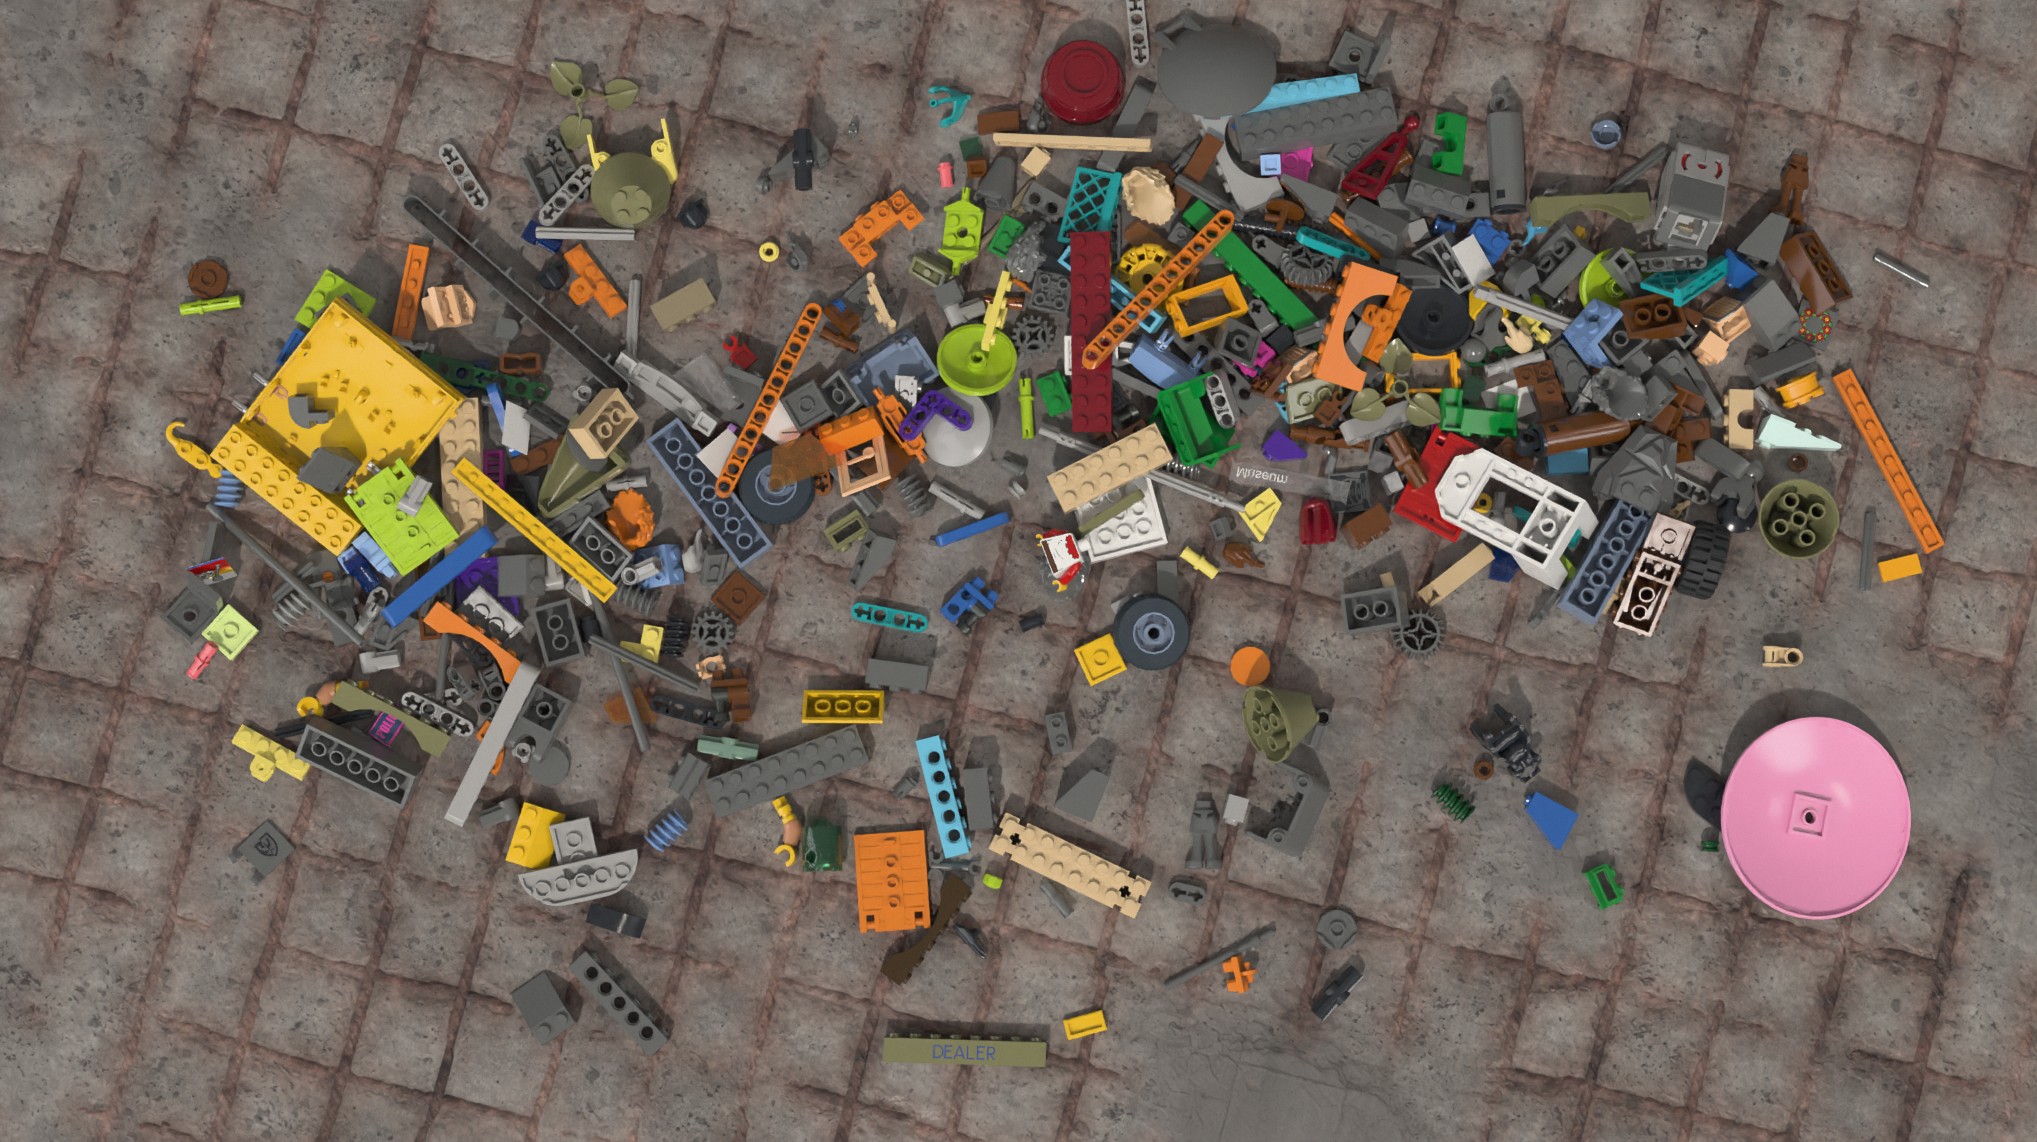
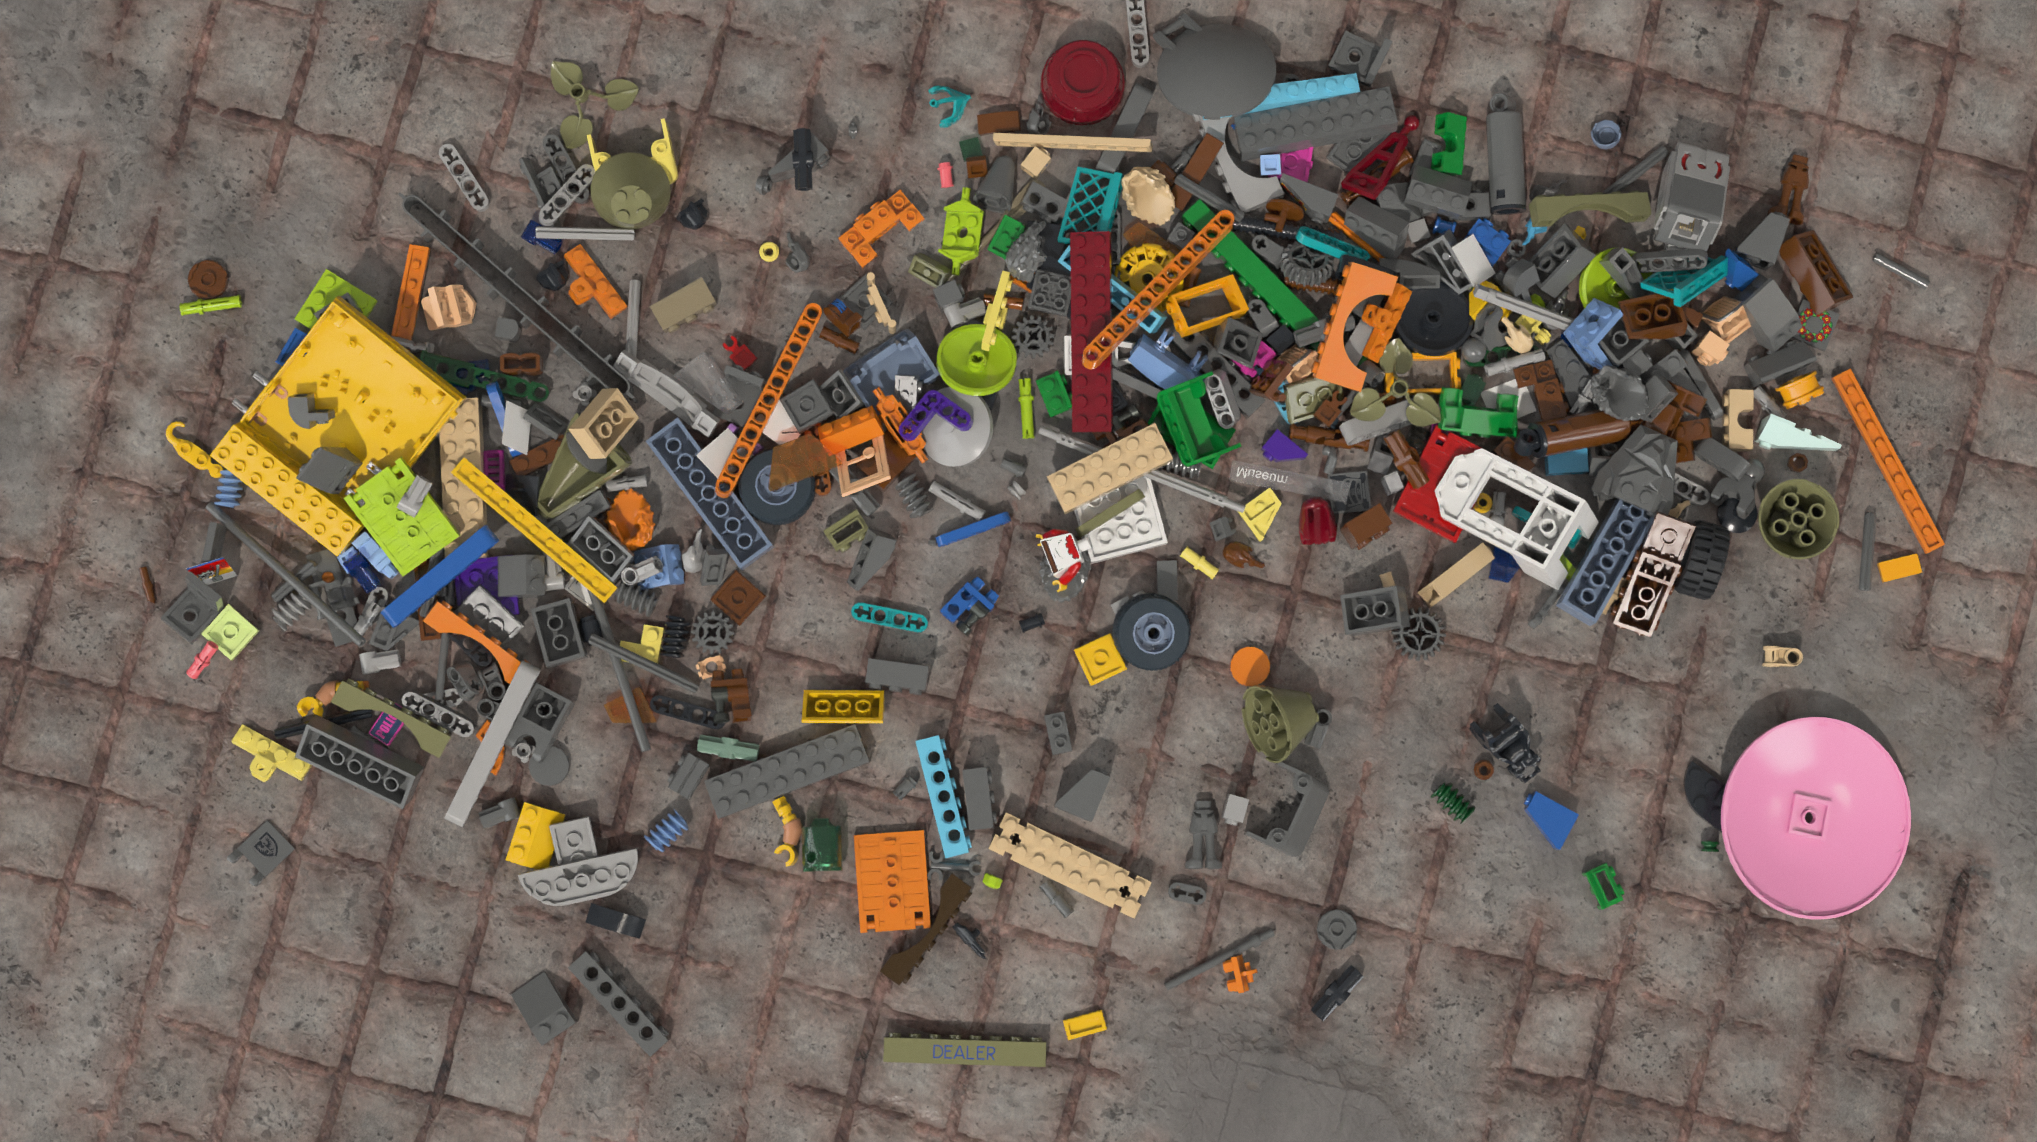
(147, 584): none -> reddish brown piece

